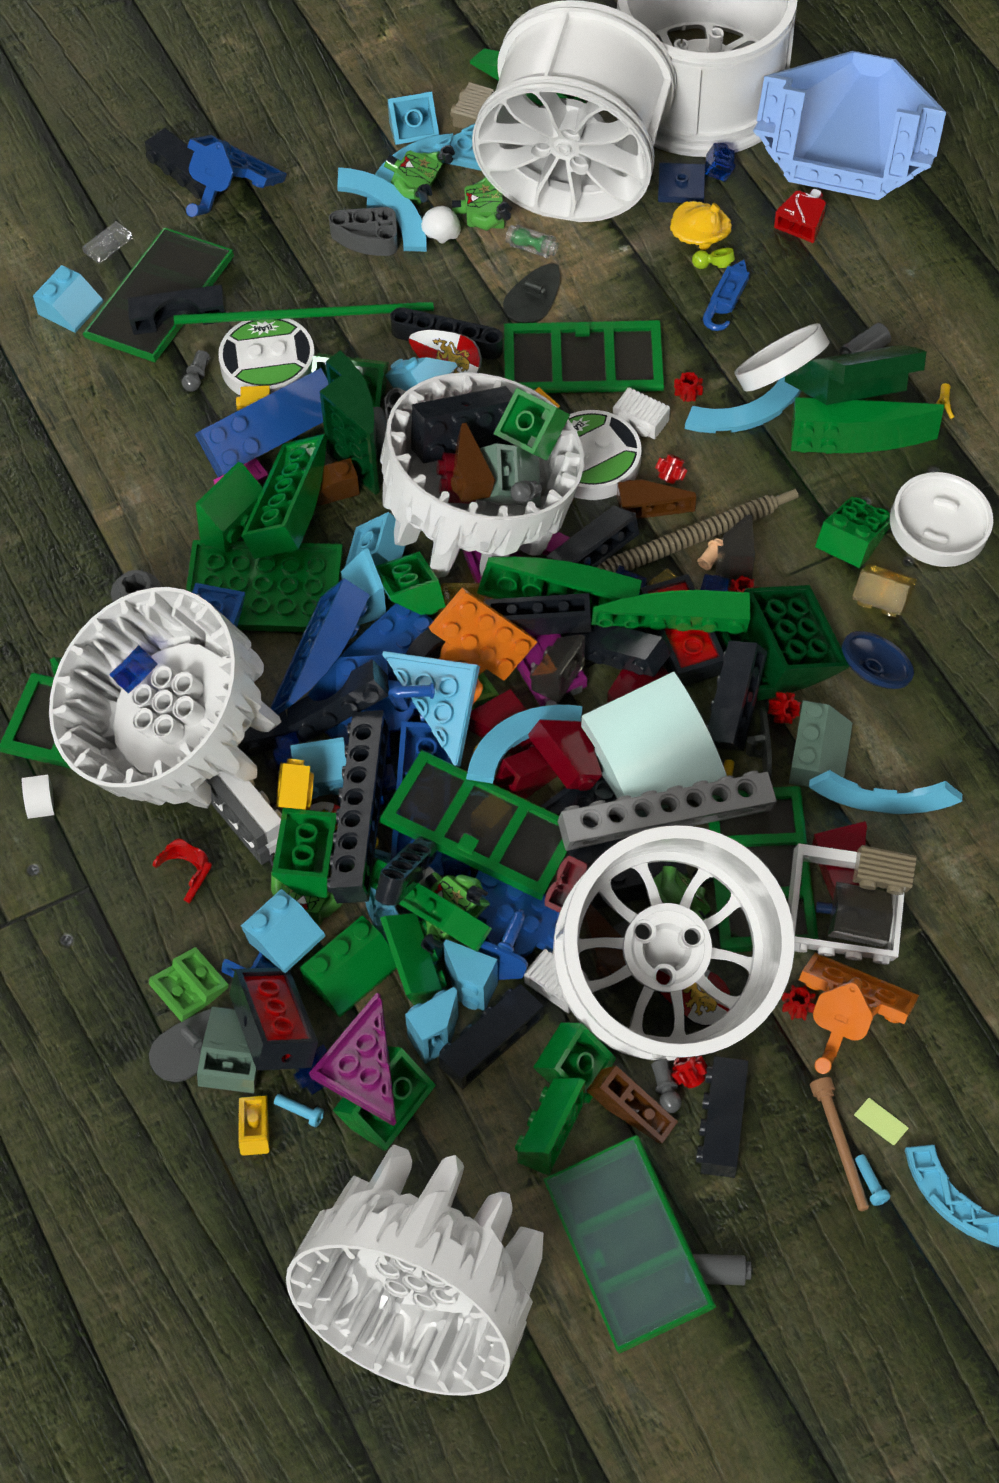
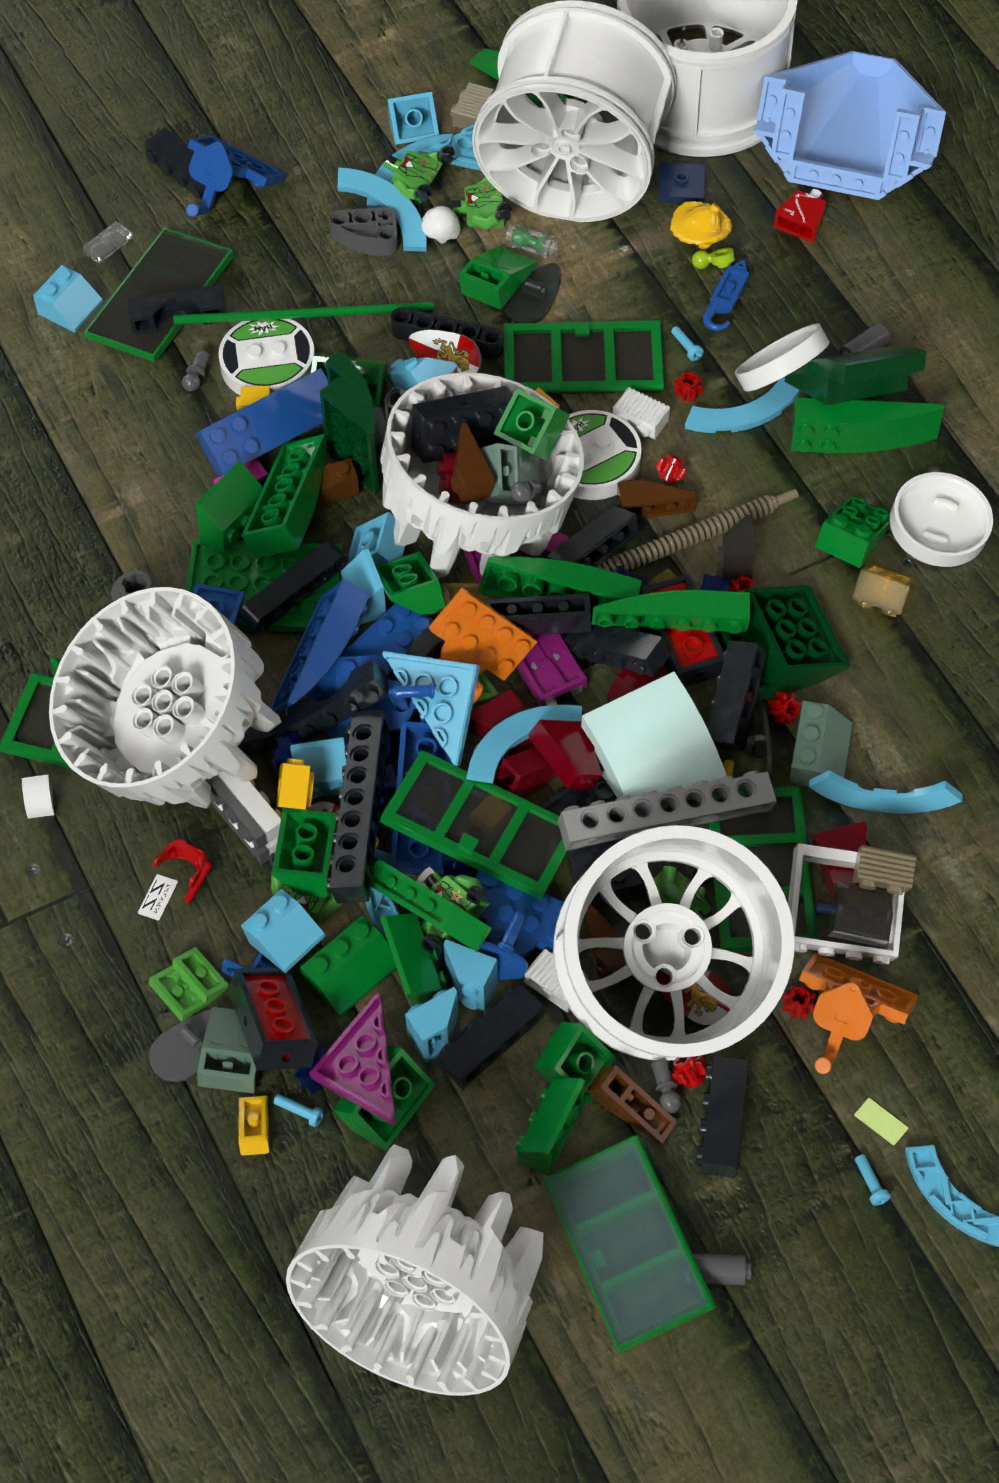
(133, 669): clear blue brick -> none
(157, 897): none -> white sticker
(293, 586): none -> black beam
(405, 871): black piece -> none
(495, 276): none -> green slope
(559, 667): clear smoke slope -> none
(567, 876): dark red brick -> none
(695, 352): none -> medium azure piece
(709, 557): light nougat pin -> none
(720, 155): clear blue brick -> none
(823, 1090): medium nougat piece -> none
(877, 660): dark blue dish -> none
(944, 399): yellow bar -> none

